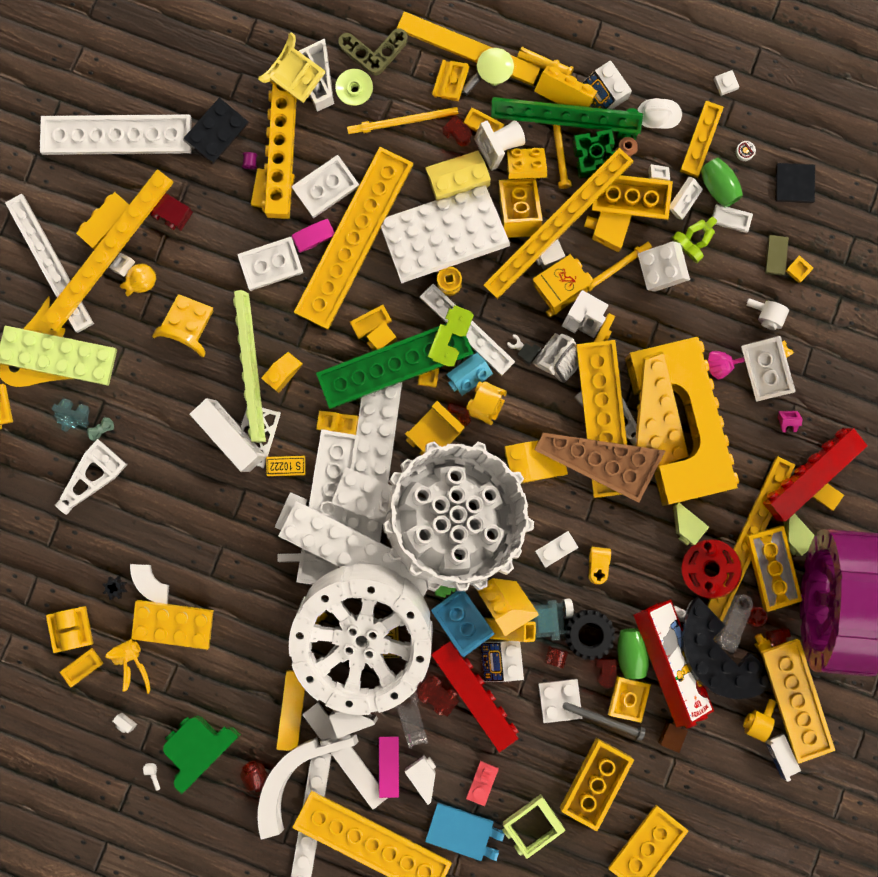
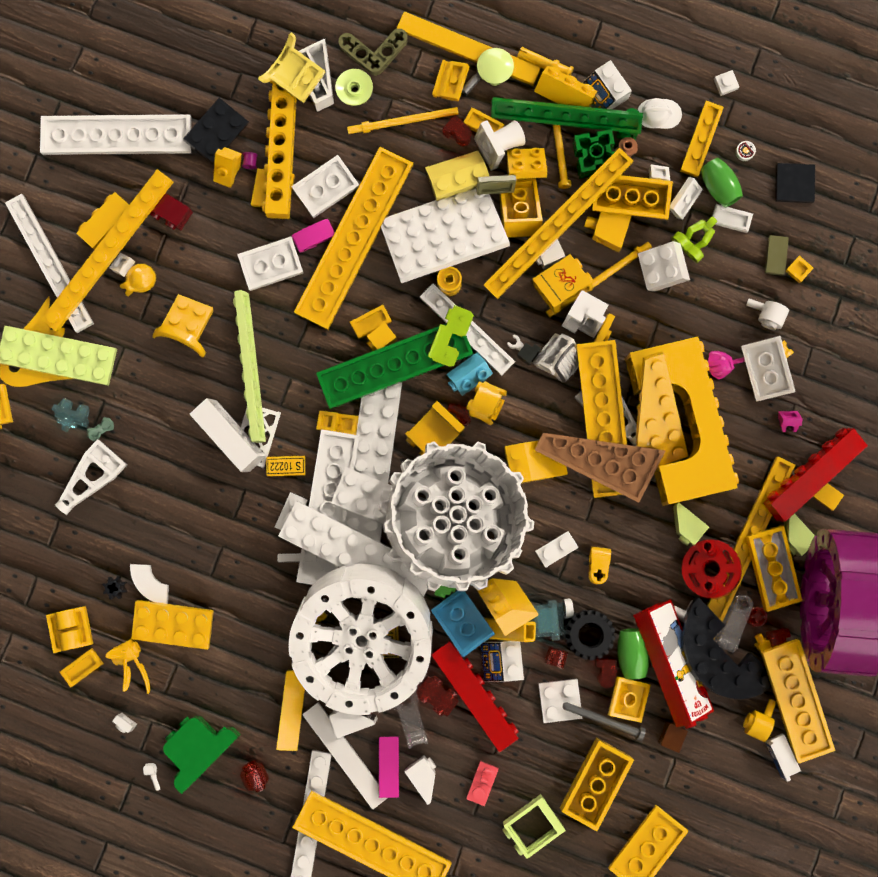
(226, 166): none -> yellow brick
(269, 805): white arch -> none
(281, 372): yellow slope -> none
(429, 379): yellow tile -> none
(463, 833): dark azure tile -> none
(496, 184): none -> olive tile

